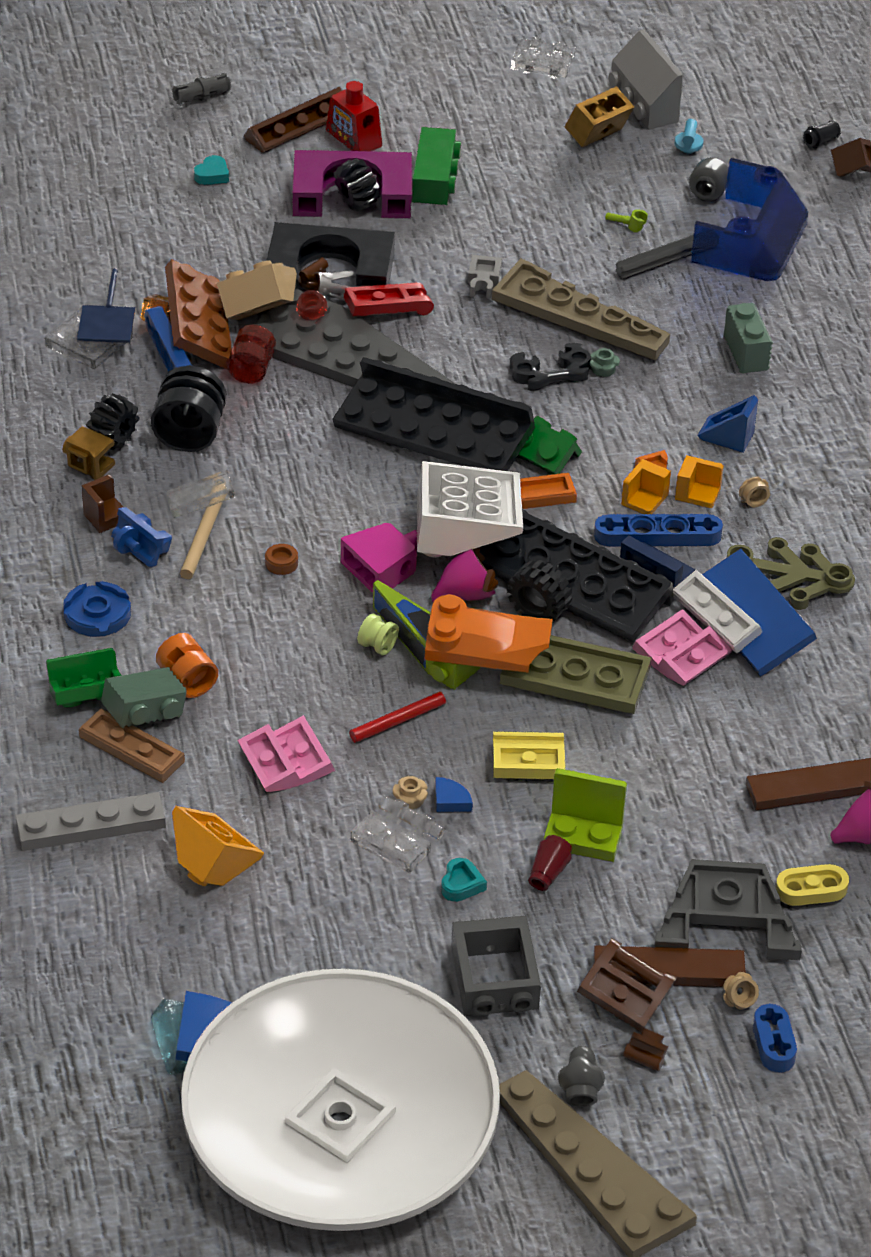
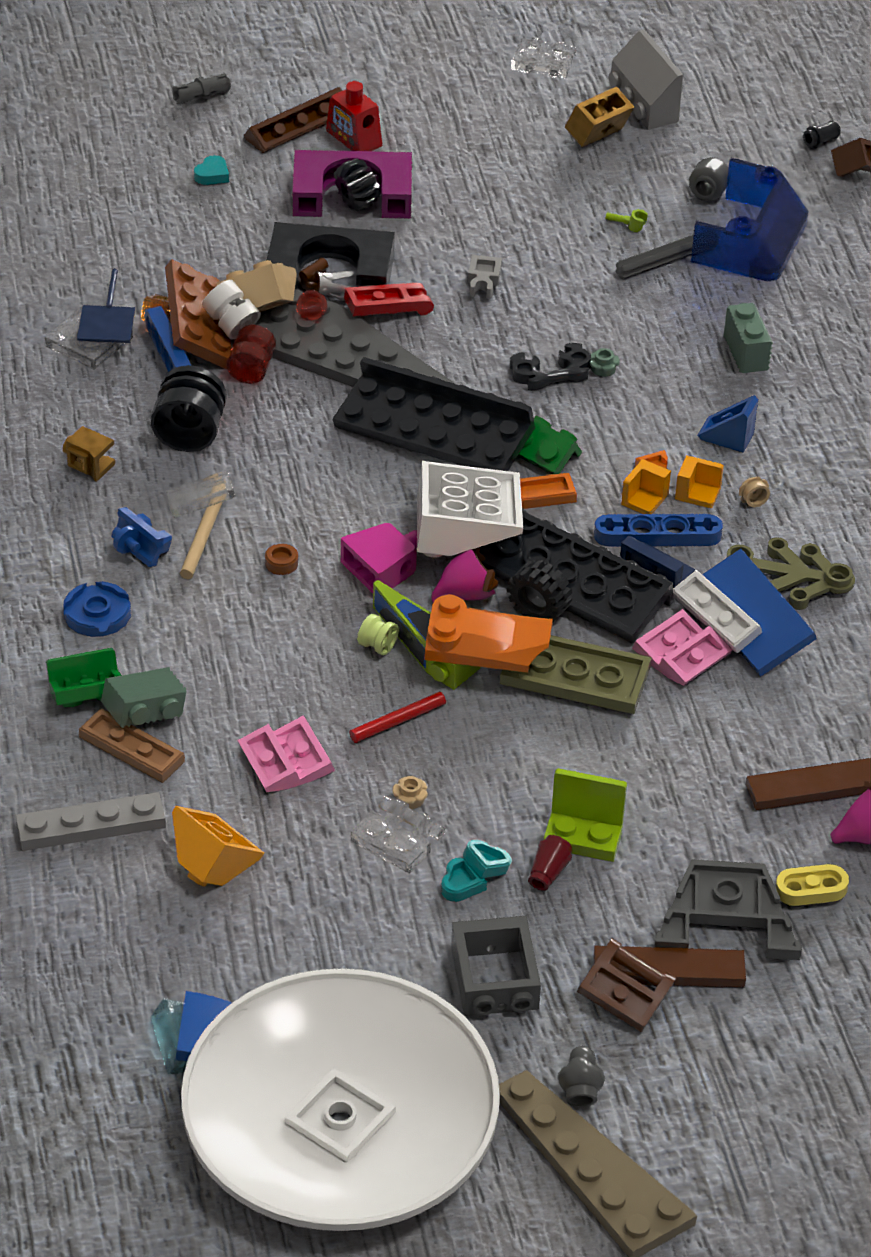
(100, 503): reddish brown panel -> none
(114, 418): black gear -> none
(188, 663): orange wheel -> none
(229, 307): none -> white wheel
(436, 166): green brick -> none
(452, 796): blue tile -> none
(486, 860): none -> teal tile
(527, 754): light yellow plate -> none
(536, 293): dark tan wing -> none
(646, 1049): reddish brown plate -> none
(689, 140): medium azure plate -> none
(749, 991): tan plate -> none
(782, 1036): blue beam -> none

